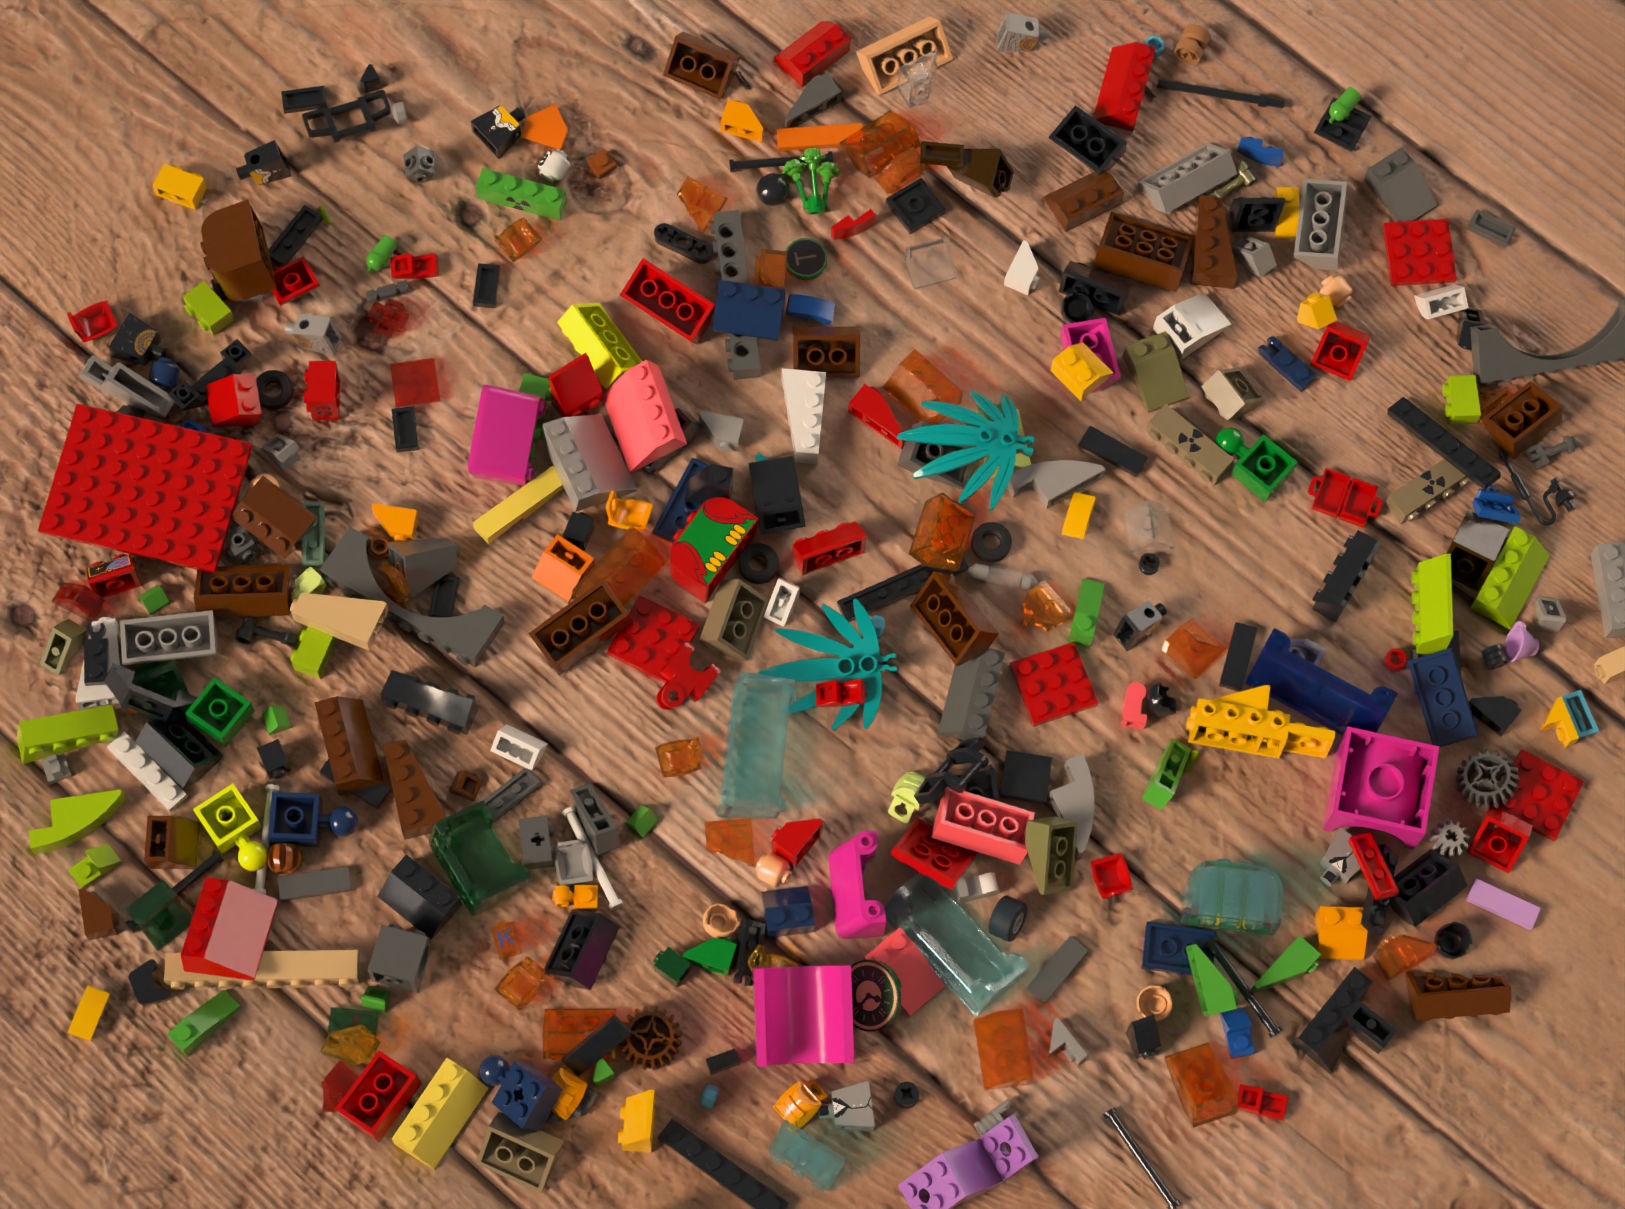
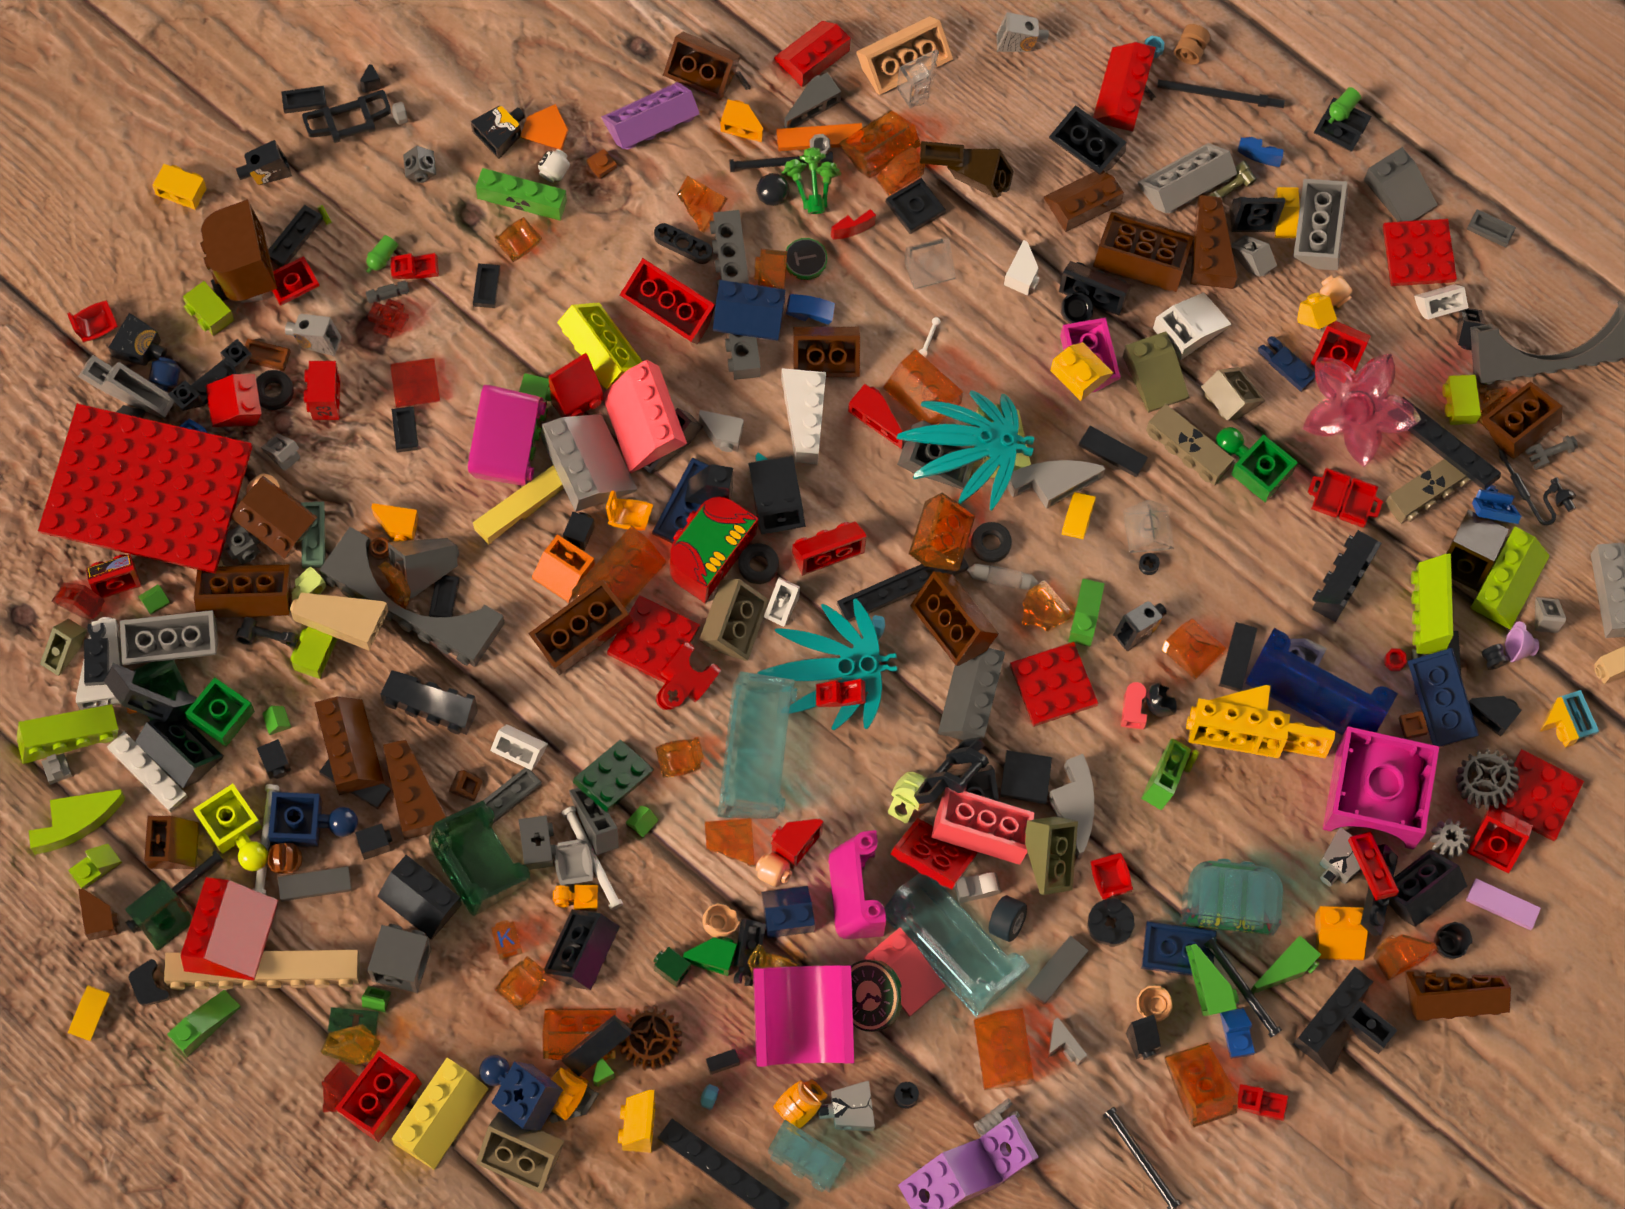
(268, 354): none -> dark orange tile
(374, 841): none -> black brick
(613, 775): none -> dark green plate
(651, 115): none -> medium lavender slope
(820, 141): none -> light grey tile
(935, 321): none -> white hinge
(1115, 910): none -> black plate
(1359, 405): none -> clear pink plant
(1413, 725): none -> dark orange plate

